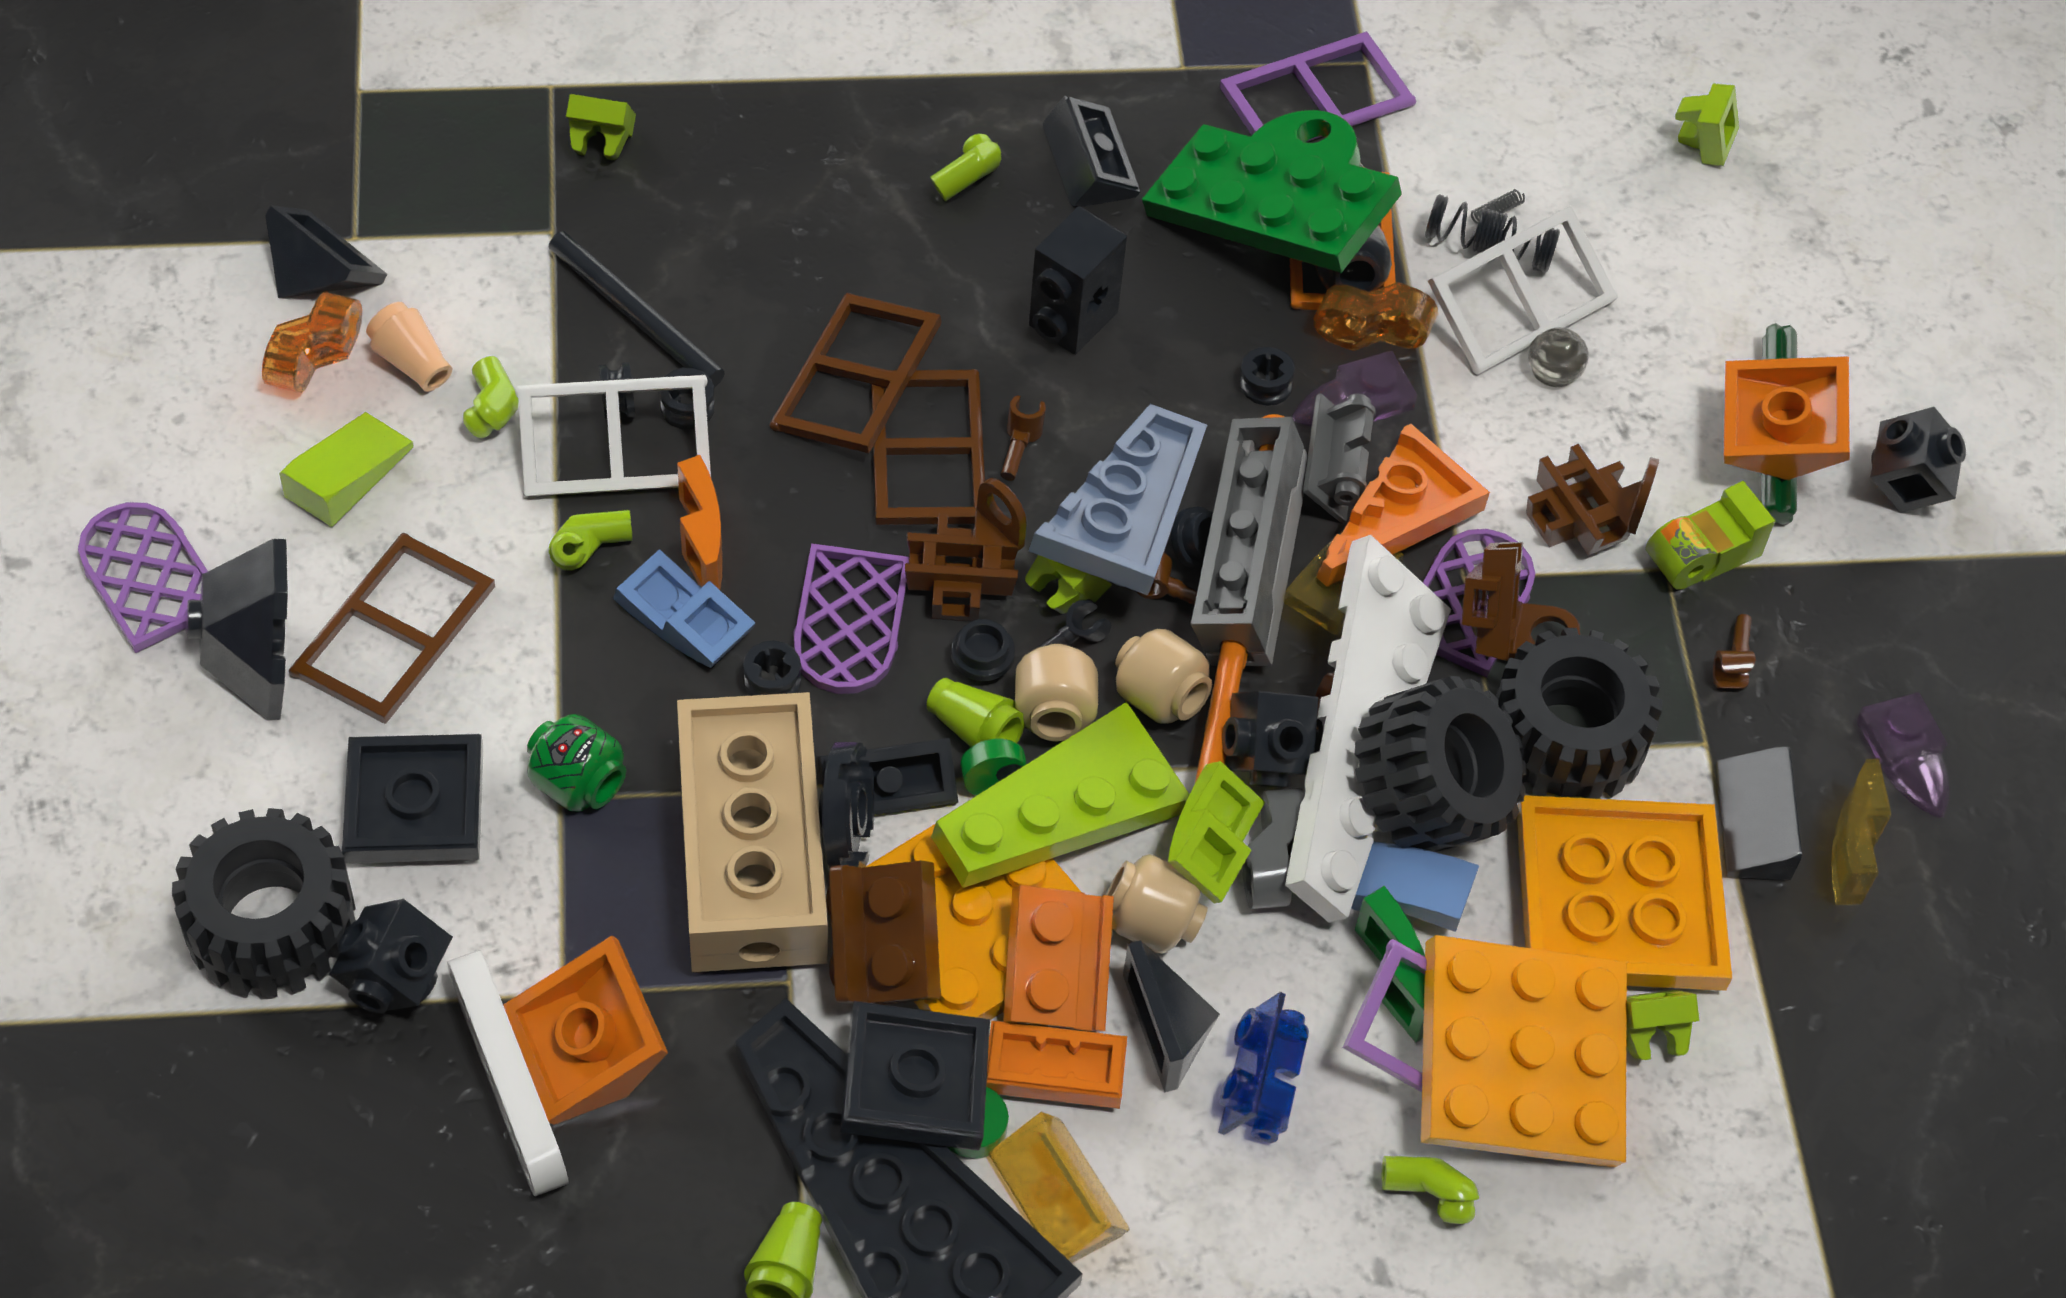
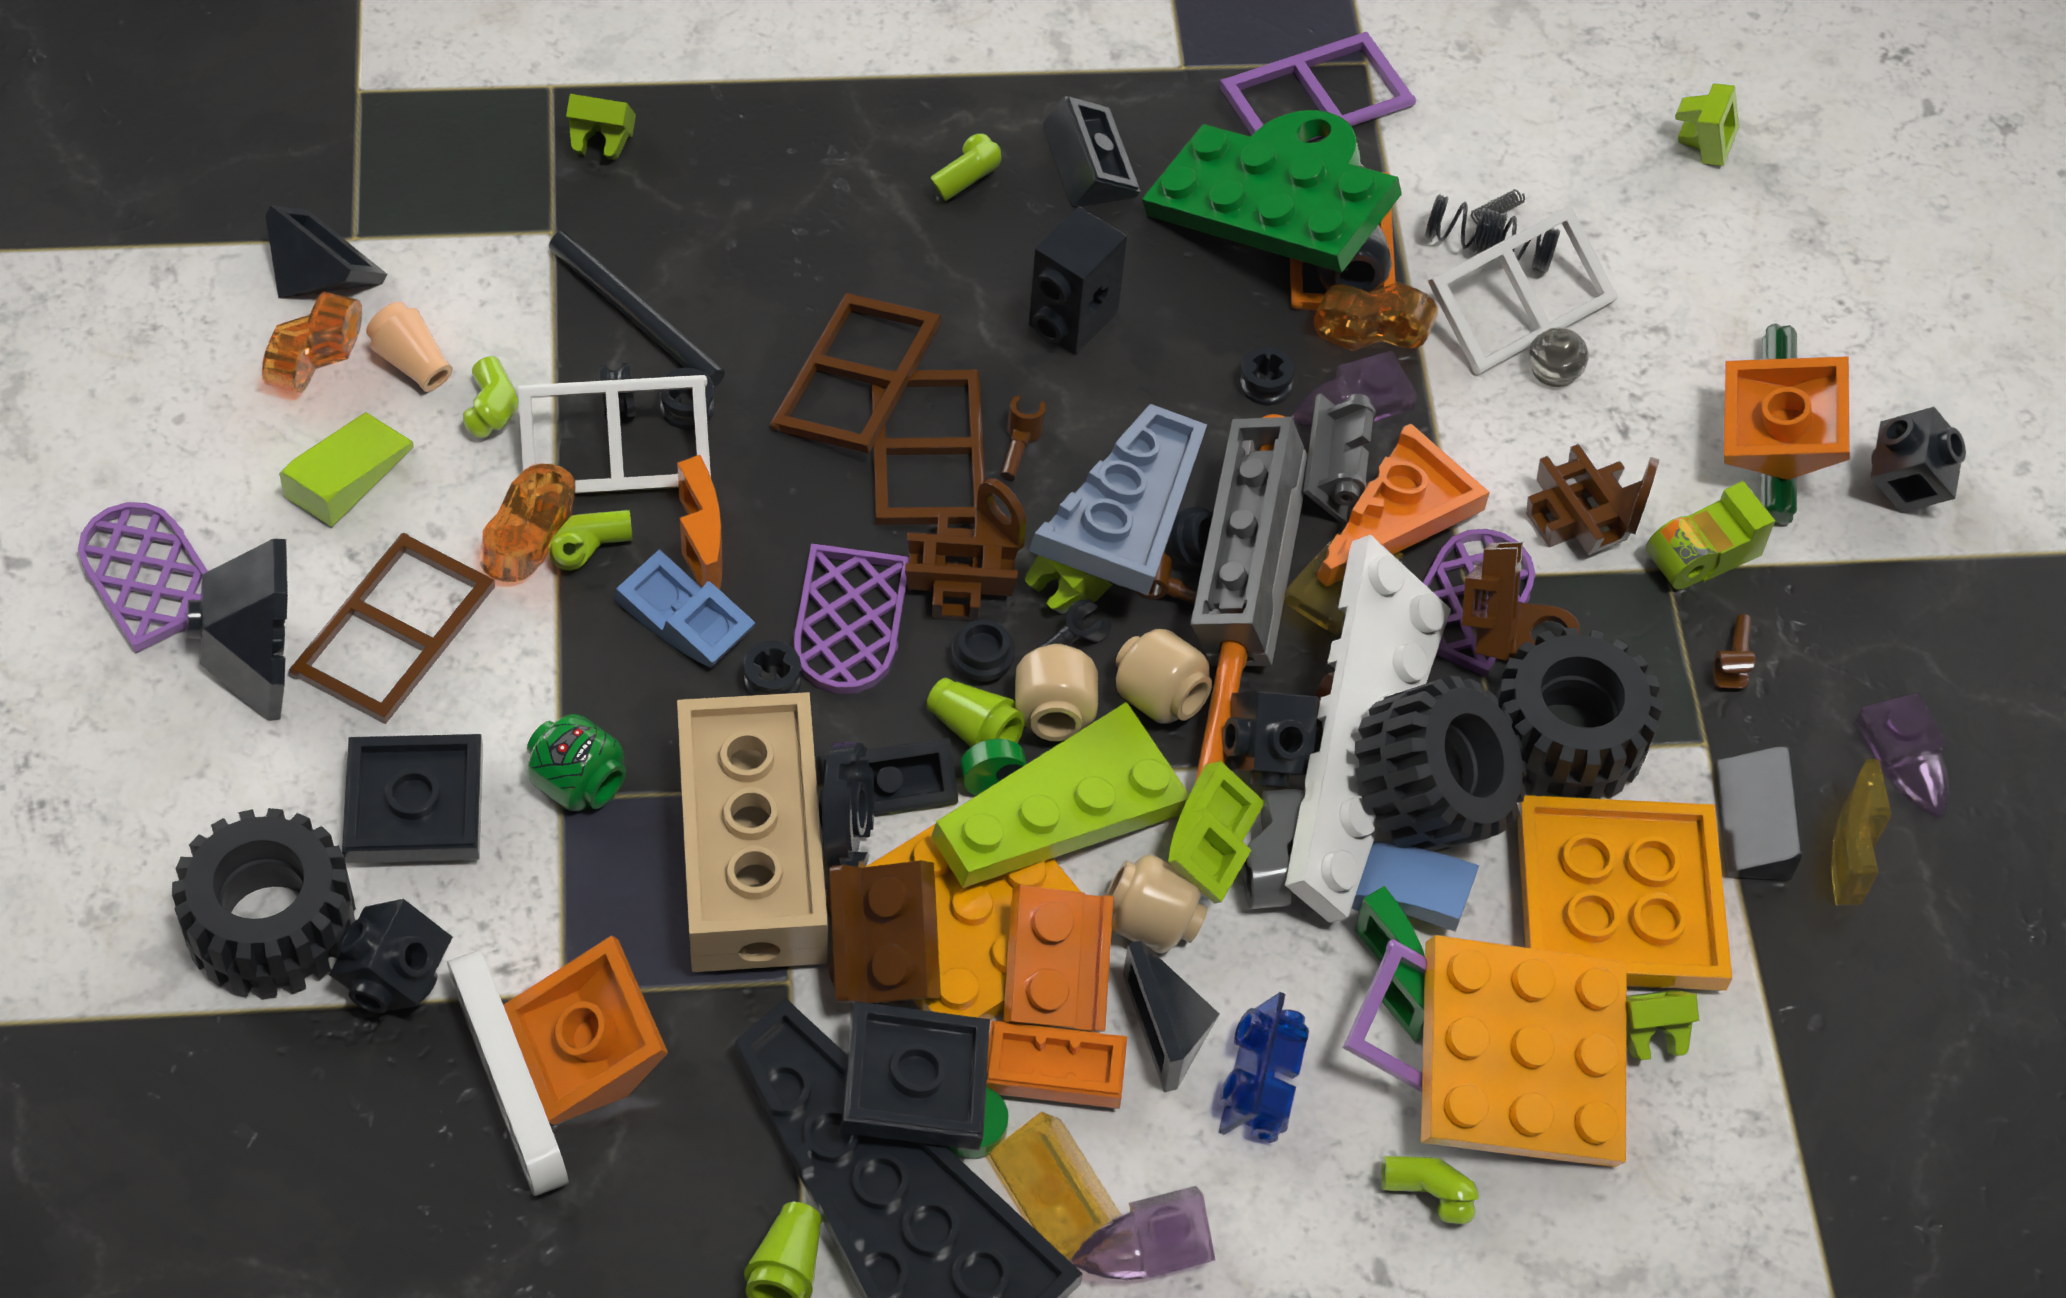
(516, 548): none -> clear orange piece
(1151, 1239): none -> clear purple plate

